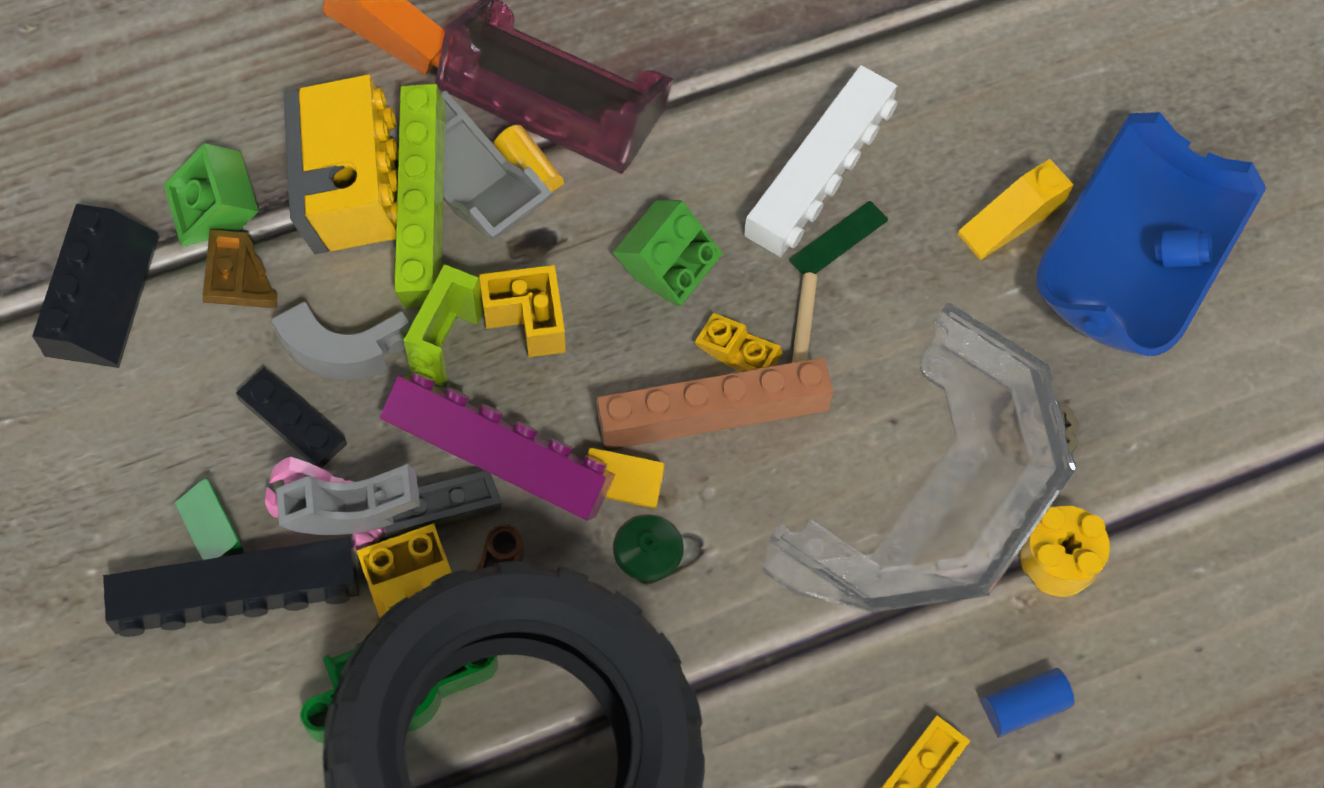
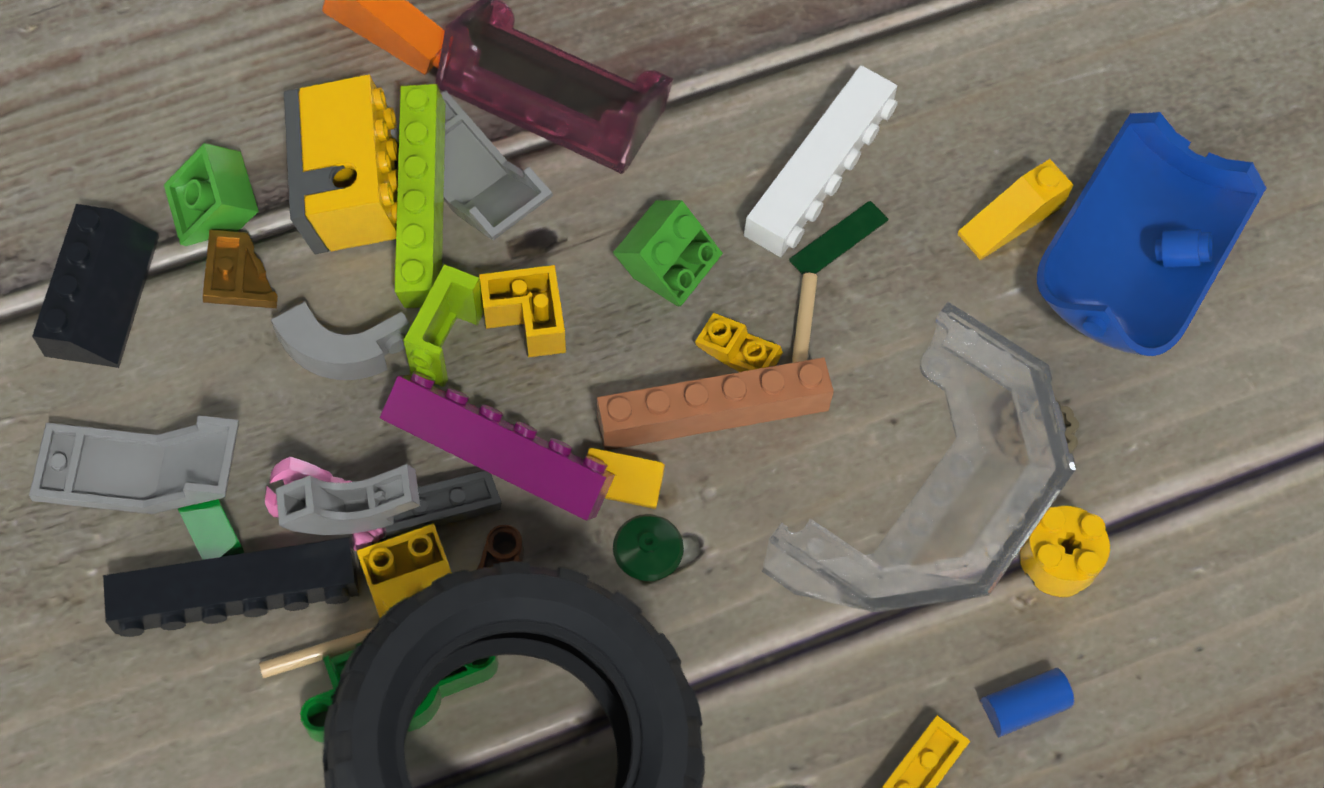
(135, 468): none -> light grey windscreen
(291, 418): black plate -> none
(312, 654): none -> tan bar
(523, 152): yellow brick -> none

